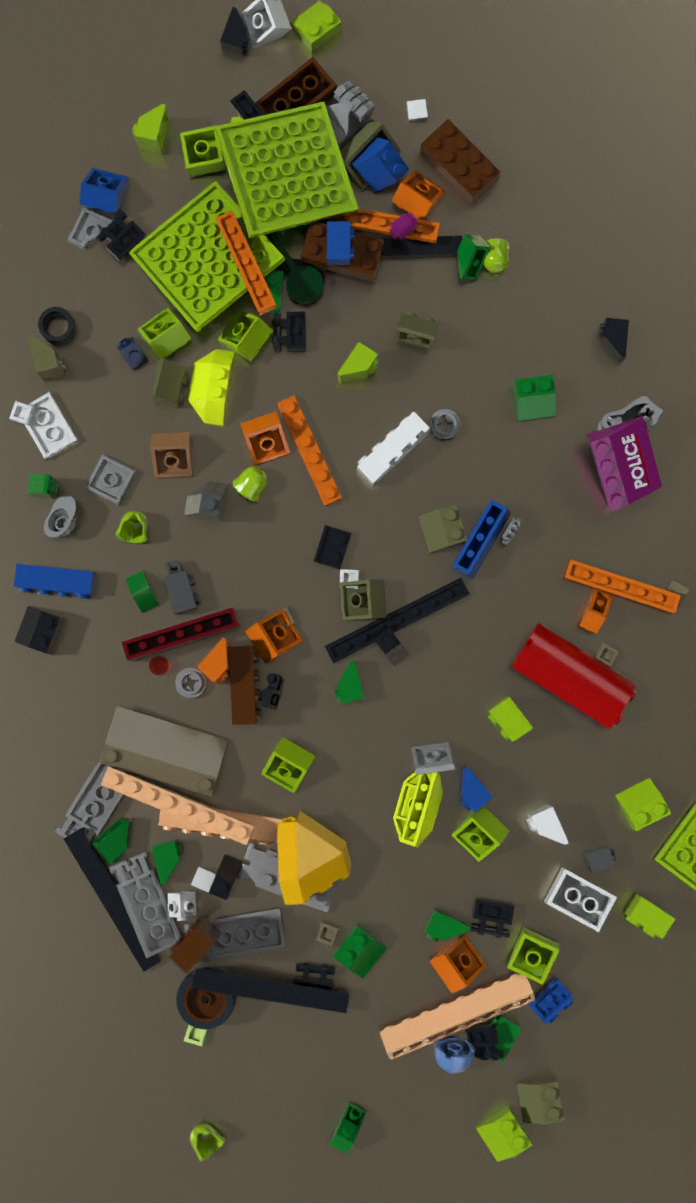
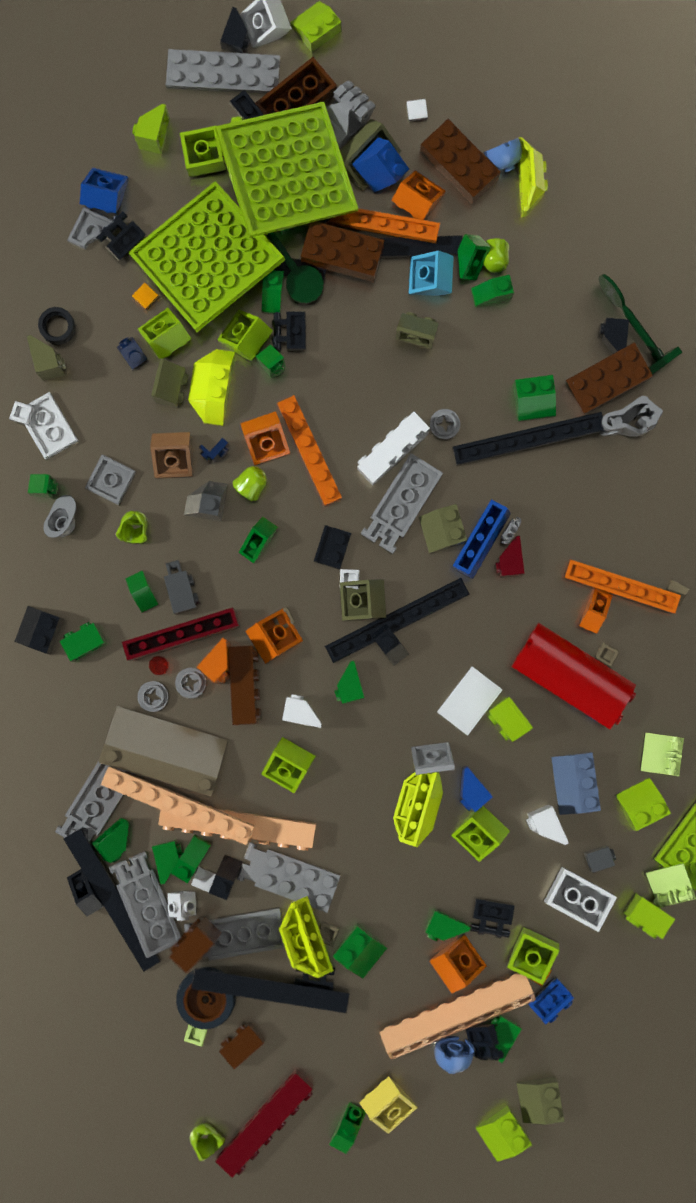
(54, 580): blue brick -> none
(83, 641): none -> green brick
(83, 893): none -> black slope
(145, 296): none -> light orange tile
(148, 688): none -> light grey gear
(191, 859): none -> green slope
(218, 450): none -> dark blue bracket
(222, 71): none -> light grey plate
(241, 1045): none -> reddish brown brick
(246, 263): orange plate -> none
(258, 539): none -> green slope
(264, 1124): none -> dark red brick
(271, 361): none -> green slope
(271, 696): black plate -> none
(300, 712): none -> white slope
(304, 940): none -> neon yellow wedge
(309, 858): yellow panel -> none
(338, 243): blue brick -> none
(358, 365): lime slope -> none
(388, 1105): none -> light yellow slope
(402, 502): none -> light grey hinge
(403, 226): magenta brick -> none
(431, 274): none -> medium azure slope
(469, 700): none -> white tile
(493, 291): none -> green slope
(505, 155): none -> medium blue cylinder
(511, 560): none -> dark red slope
(528, 438): none -> black tile
(531, 177): none -> neon yellow wedge
(576, 783): none -> sand blue slope
(609, 378): none -> reddish brown brick
(616, 297): none -> dark green piece
(625, 462): magenta slope -> none
(662, 754): none -> yellowish green hinge
(670, 886): none -> yellowish green hinge

